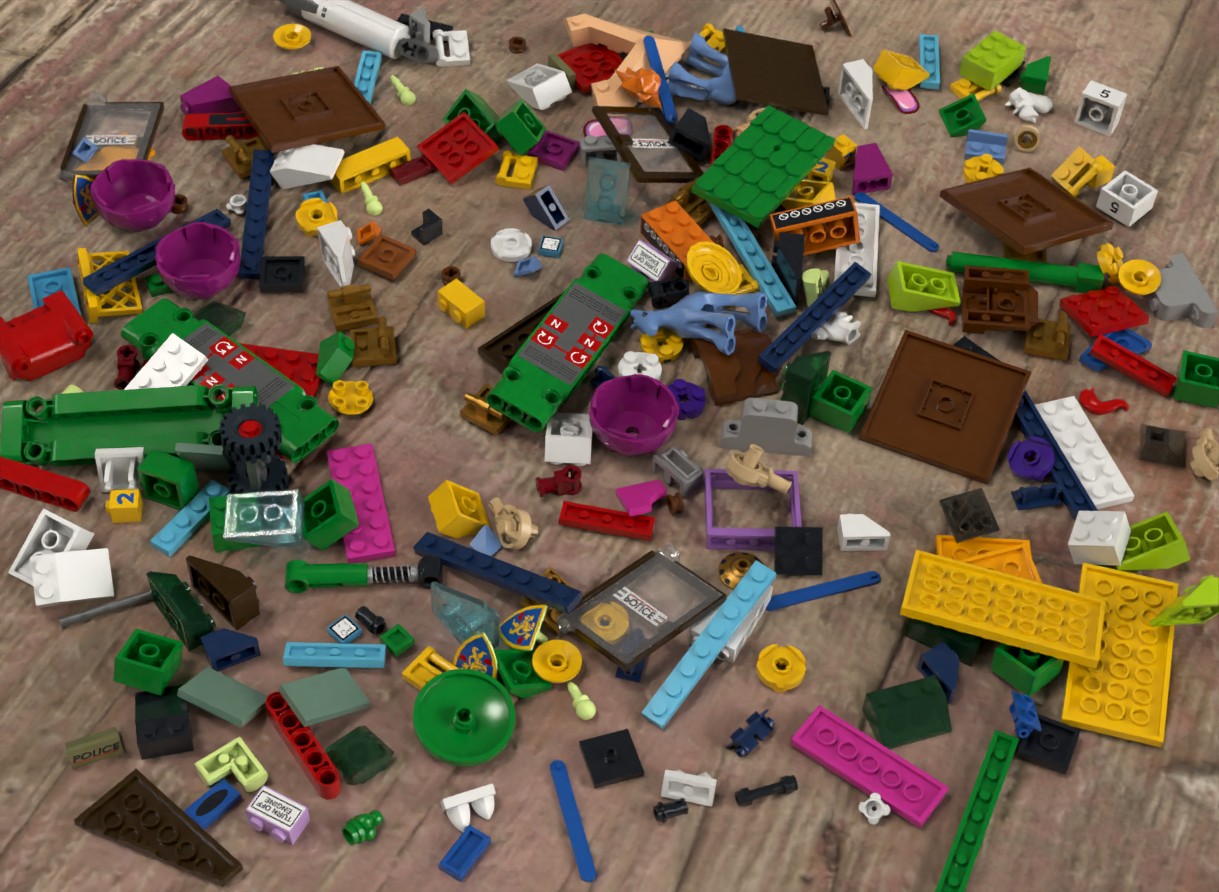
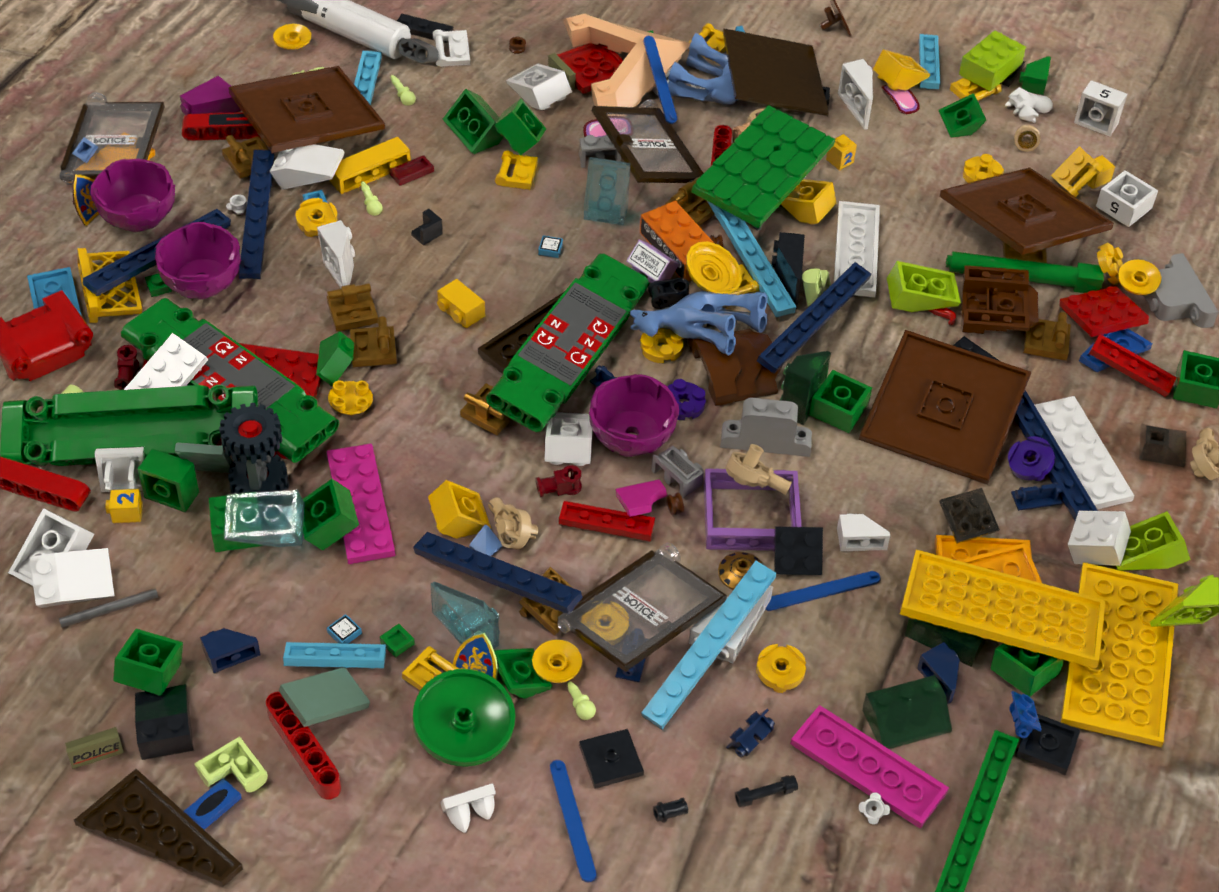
(180, 608): clear green slope -> none
(183, 205): reddish brown bush -> none
(187, 520): medium azure plate -> none
(222, 316): clear green slope -> none
(223, 697): sand green tile -> none
(225, 590): dark brown slope -> none
(277, 815): brick -> none
(282, 274): black plate -> none
(301, 575): piece -> none
(359, 755): clear green slope -> none
(361, 827): green piece -> none
(368, 233): orange slope -> none
(375, 623): black pin -> none
(387, 257): dark orange plate -> none
(419, 26): light grey bracket -> none
(450, 271): reddish brown bush -> none
(457, 148): red plate -> none
(464, 853): blue tile -> none
(511, 245): white tile -> none
(523, 628): shield -> none
(527, 266): medium blue slope -> none
(546, 207): dark blue slope -> none
(554, 150): magenta tile -> none
(639, 360): white plate -> none
(642, 85): orange hair -> none
(691, 135): black slope -> none
(692, 788): white tile -> none
(822, 171): yellow brick -> none
(824, 224): orange brick -> none
(839, 329): white animal -> none
(870, 170): magenta slope -> none
(899, 224): blue piece -> none
(985, 143): medium blue bracket -> none
(1094, 405): red piece -> none

